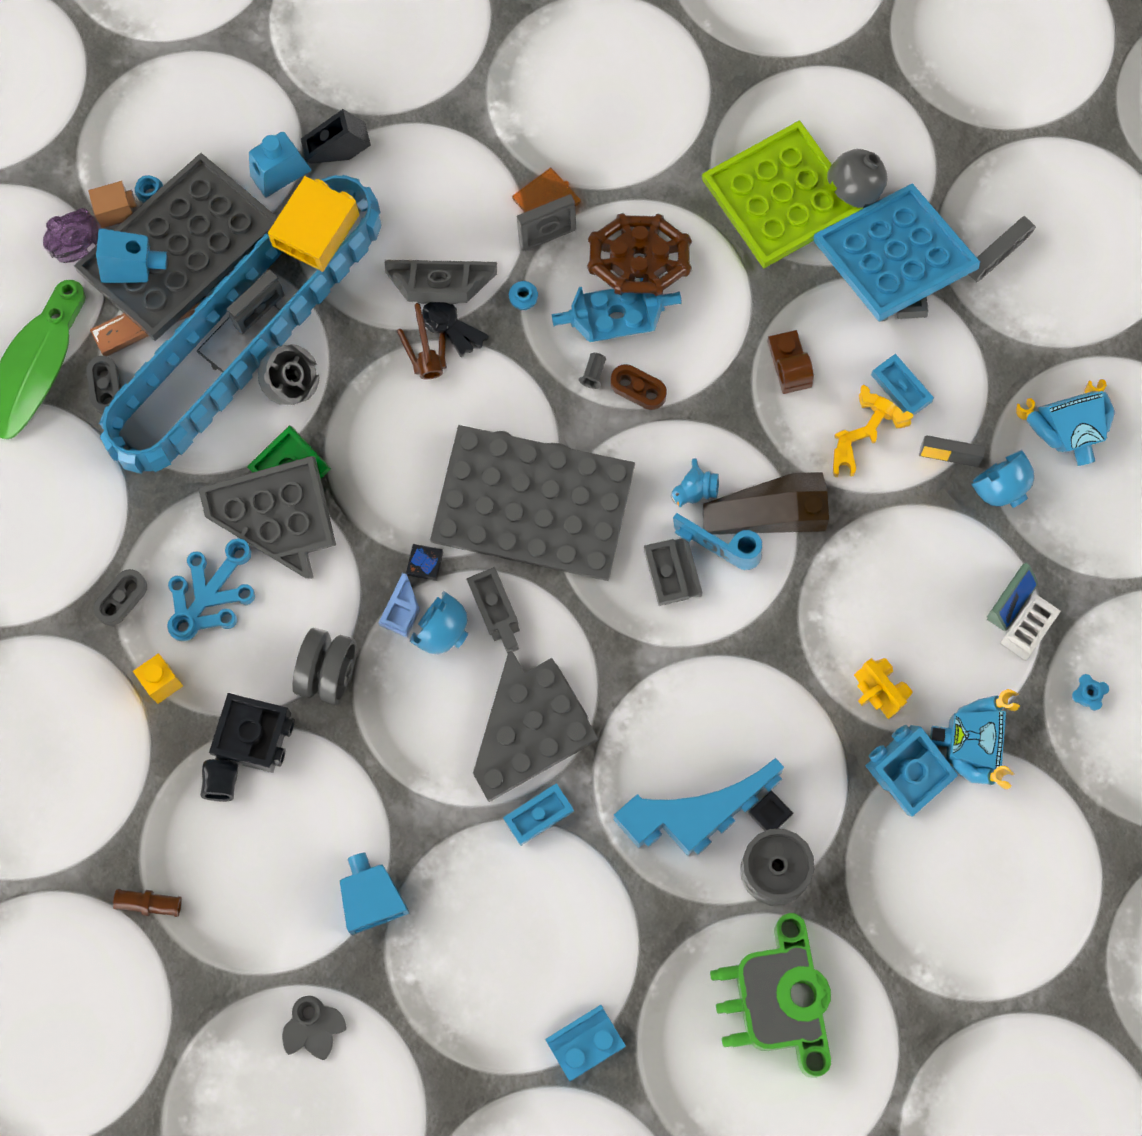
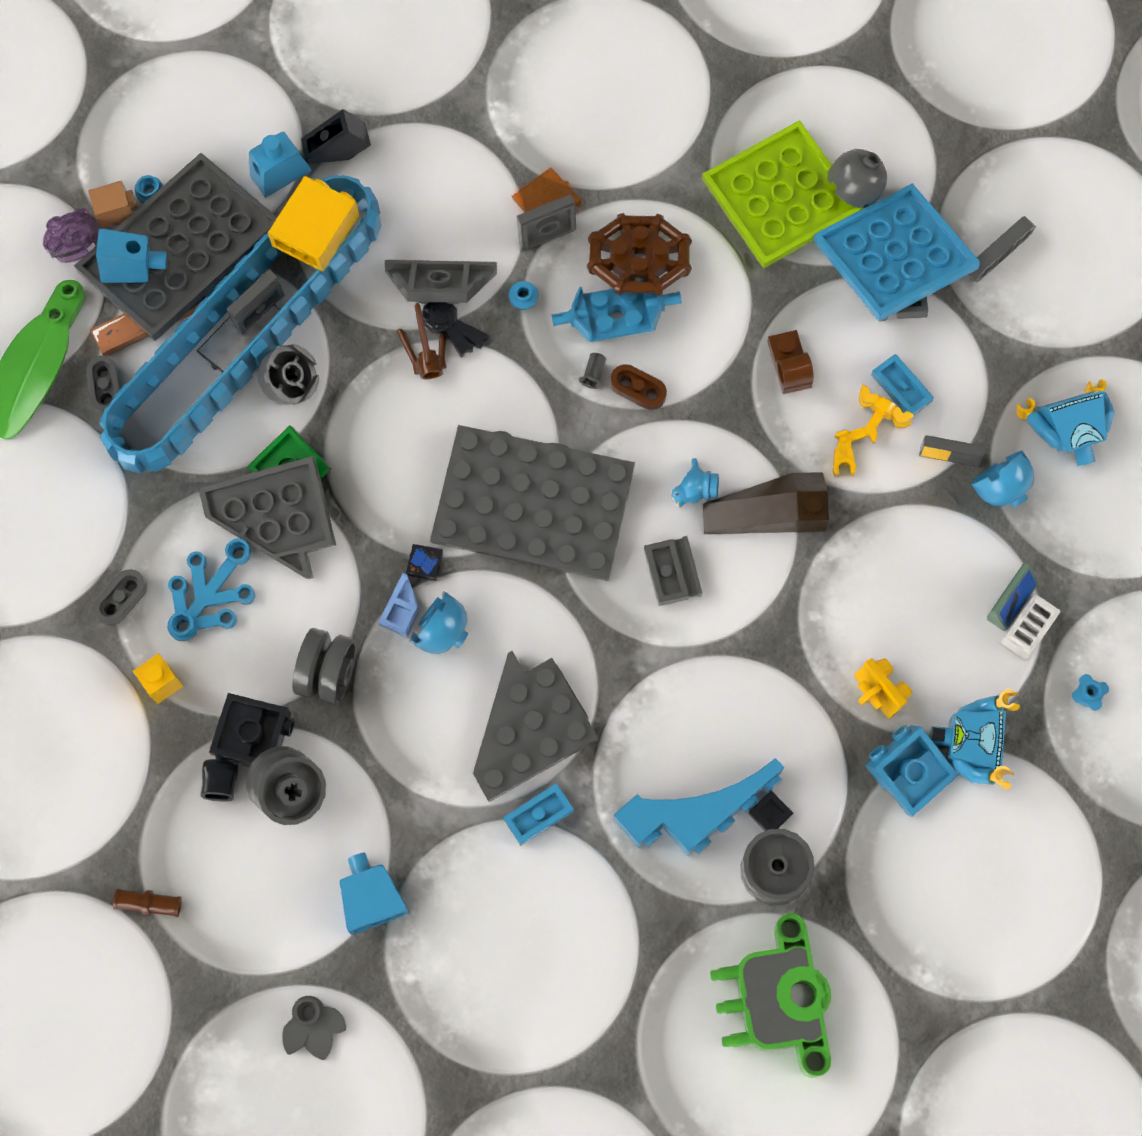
(286, 785): none -> dark grey wheel
(495, 607): dark grey hinge -> none
(585, 1043): dark azure plate -> none
(742, 551): dark azure door -> none

